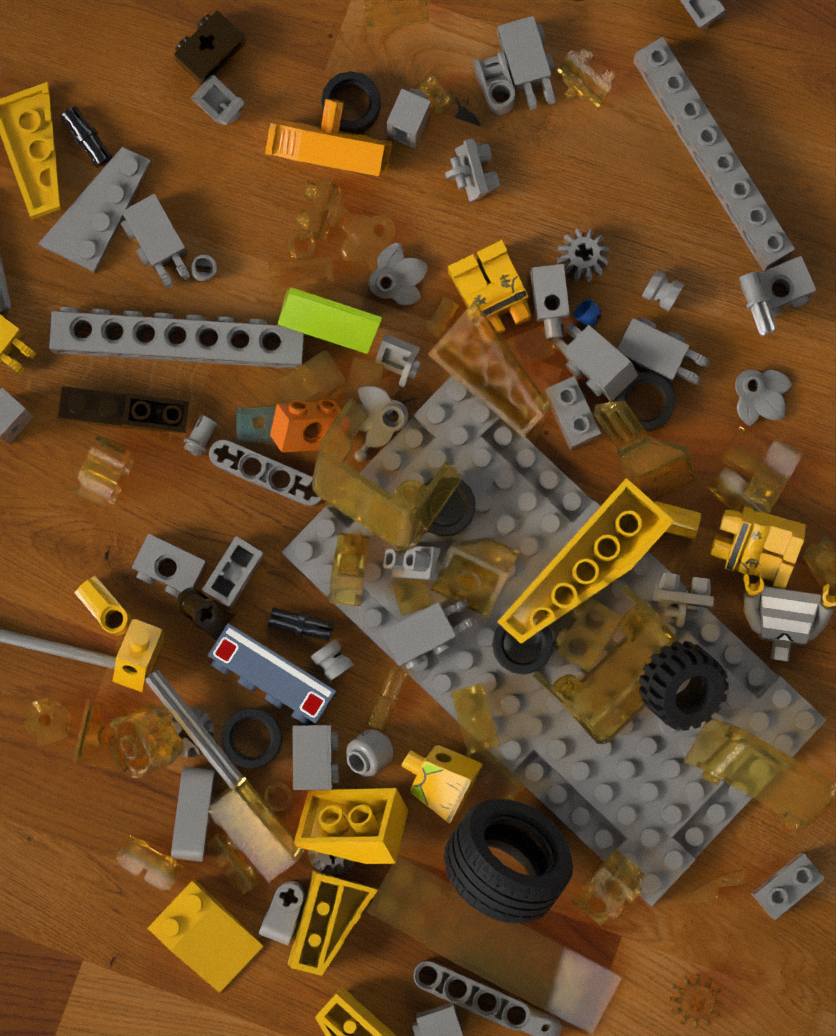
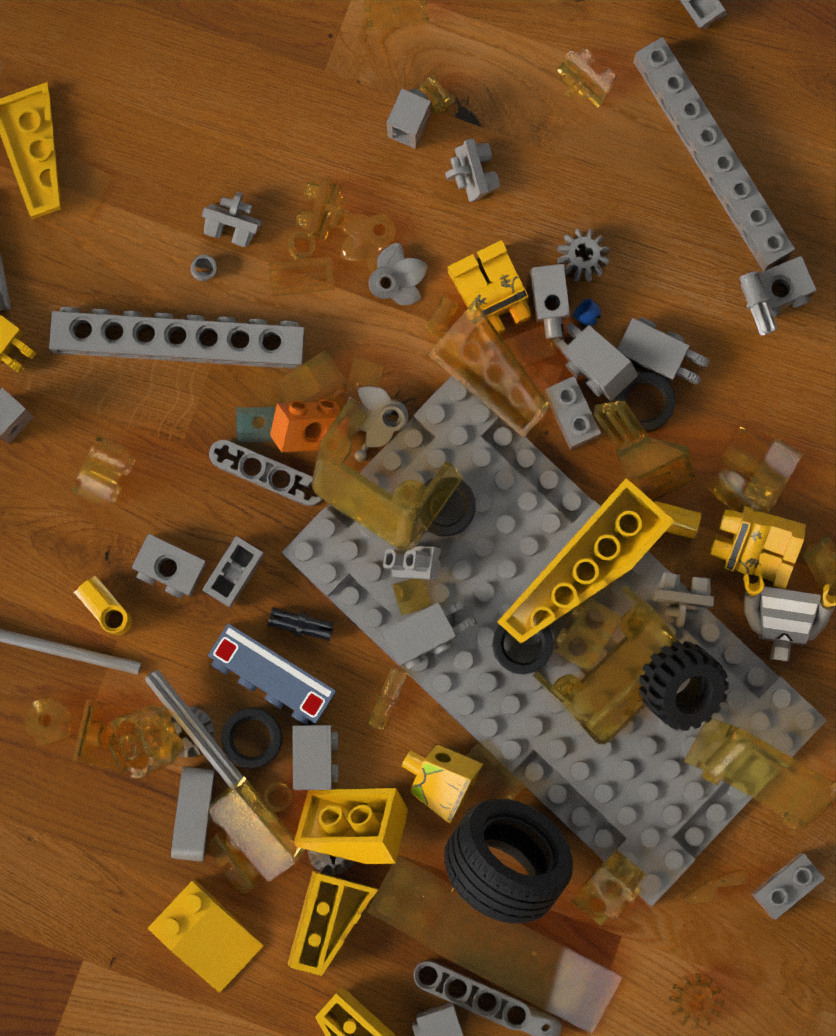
(86, 136): black pin -> none
(95, 216): light grey wing -> none
(123, 410): dark brown slope -> none
(137, 854): clear yellow hinge -> none
(139, 651): yellow torso -> none
(156, 237): light grey hinge -> none
(199, 436): light grey pin -> none
(202, 63): dark brown brick -> none
(204, 612): dark brown piece -> none
(218, 101): light grey bracket -> none
(244, 225): none -> light grey hips
(281, 917): light grey piece -> none
(328, 144): light orange piece -> none
(328, 320): lime slope -> none
(332, 661): light grey wheel -> none
(349, 569): clear yellow slope -> none
(364, 83): black tyre -> none
(369, 753): light grey head -> none
(399, 358): light grey bracket -> none
(475, 572): clear yellow slope -> none
(475, 718): clear yellow hinge -> none
(495, 77): light grey piece -> none
(526, 58): light grey hinge -> none
(660, 289): light grey wheel -> none
(765, 398): light grey plate -> none

